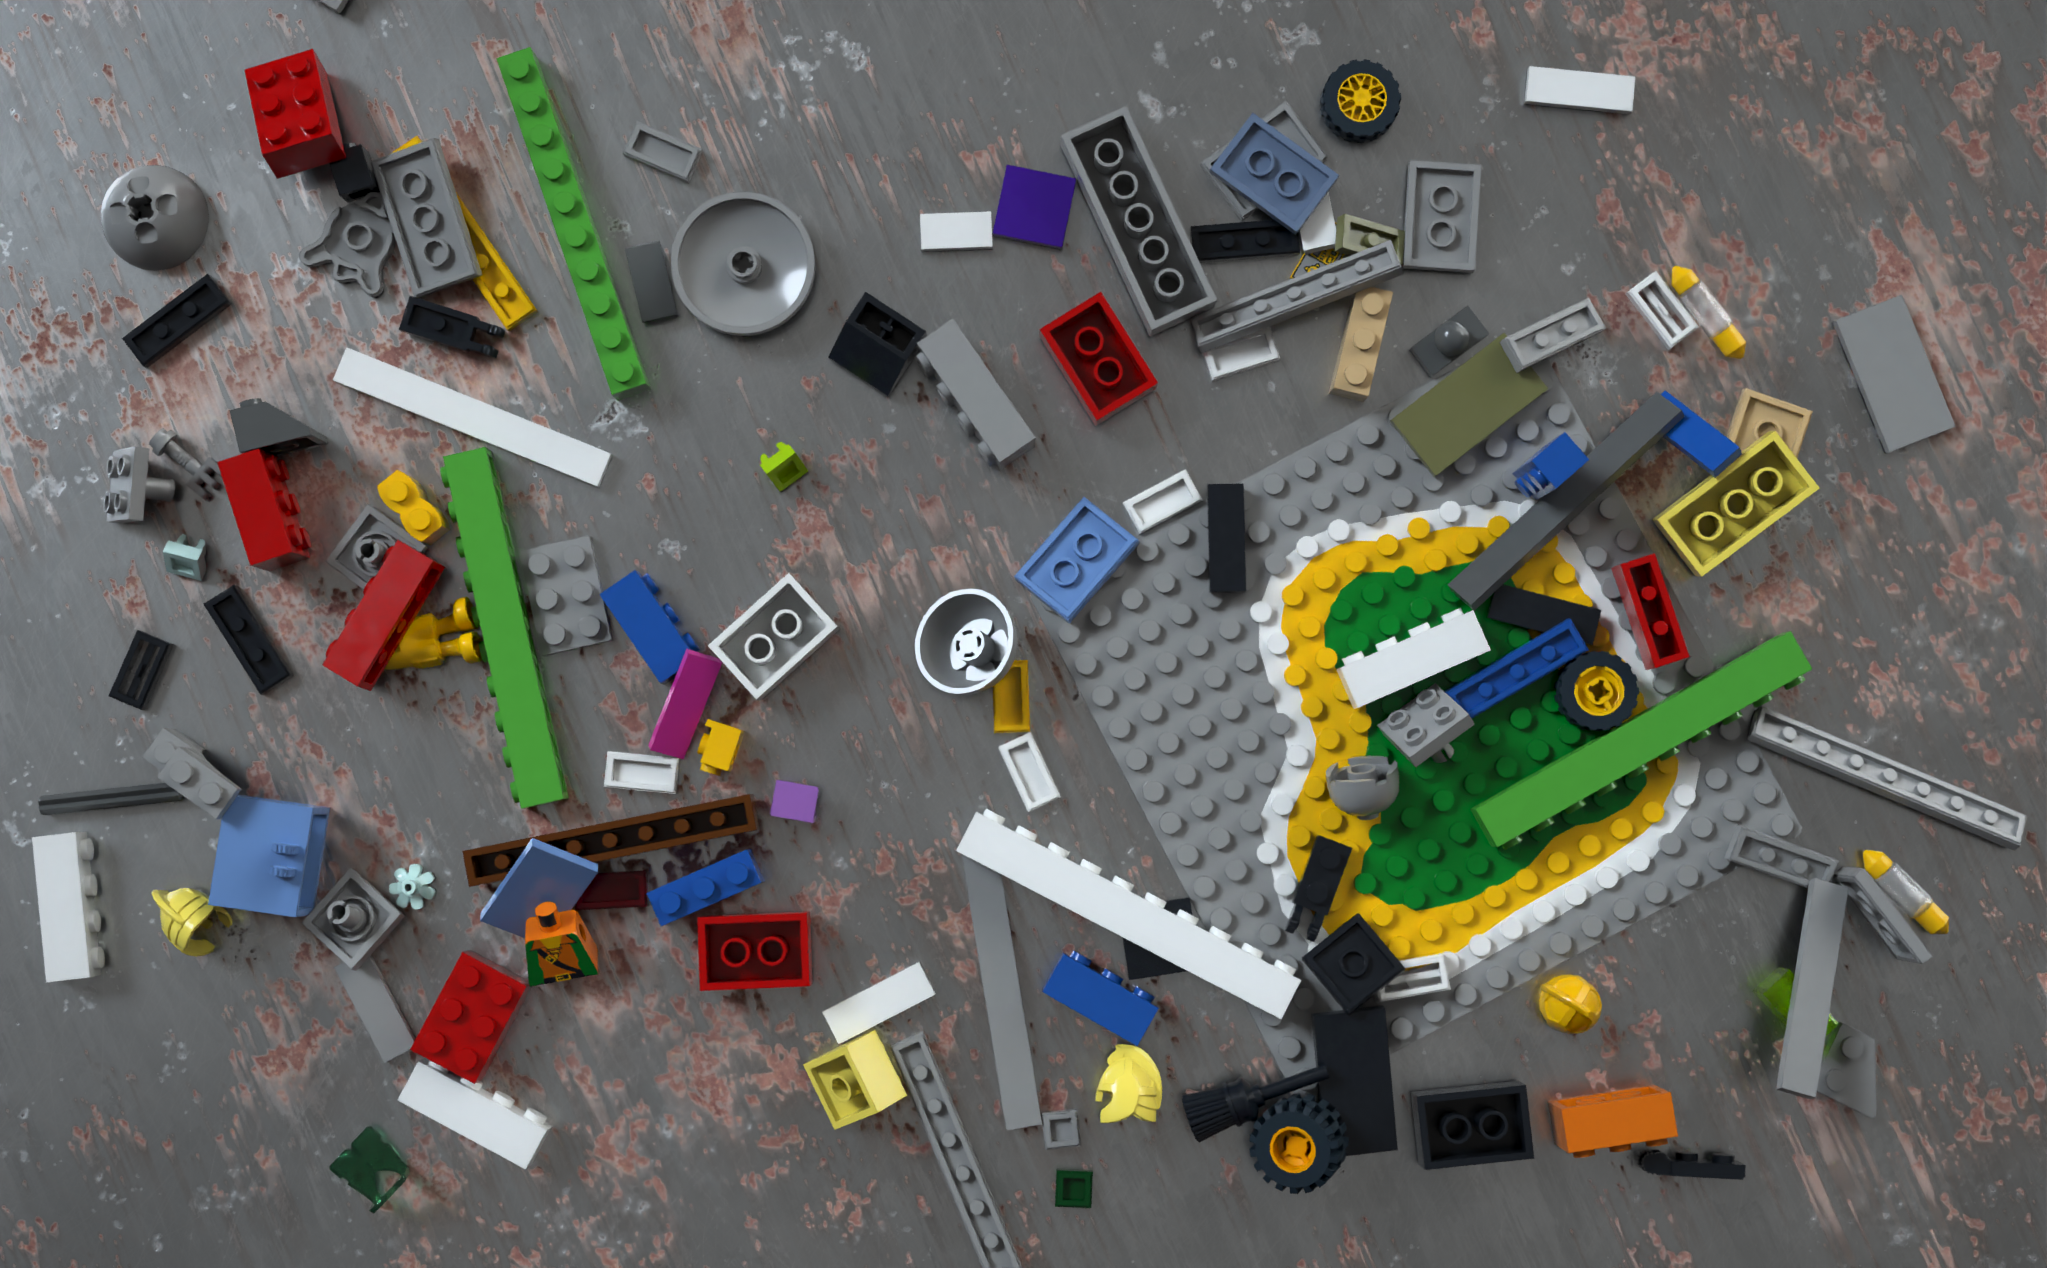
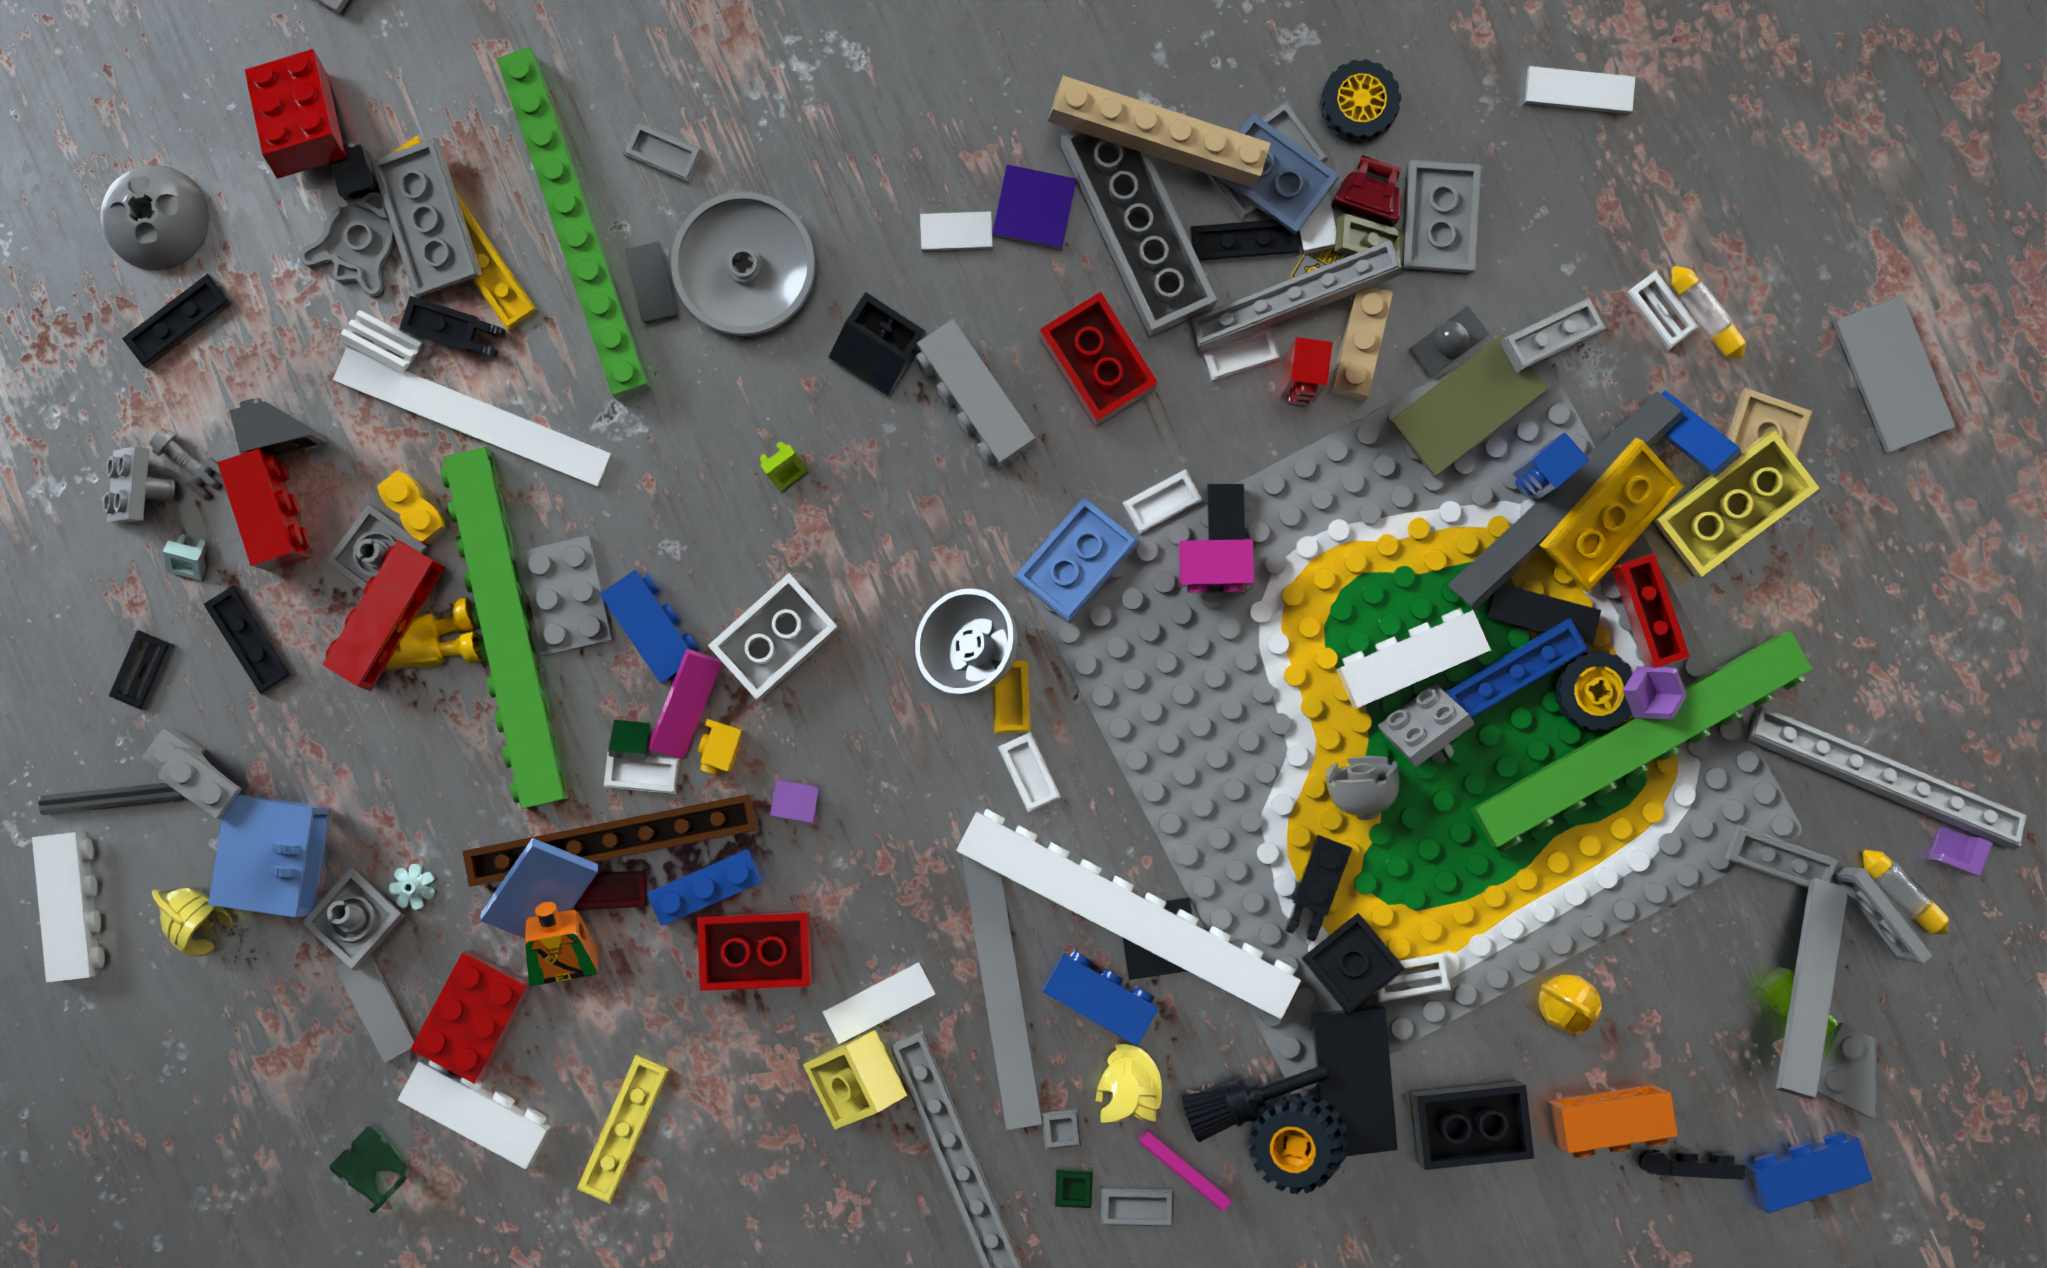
(384, 338): none -> white tile
(623, 1128): none -> light yellow tile
(629, 739): none -> dark green tile
(1137, 1207): none -> light grey tile
(1158, 132): none -> tan brick
(1184, 1169): none -> dark pink tile
(1215, 564): none -> dark pink brick
(1306, 370): none -> red brick
(1370, 197): none -> dark red piece
(1611, 515): none -> yellow tile
(1655, 692): none -> medium lavender panel
(1808, 1172): none -> blue brick
(1960, 852): none -> medium lavender panel

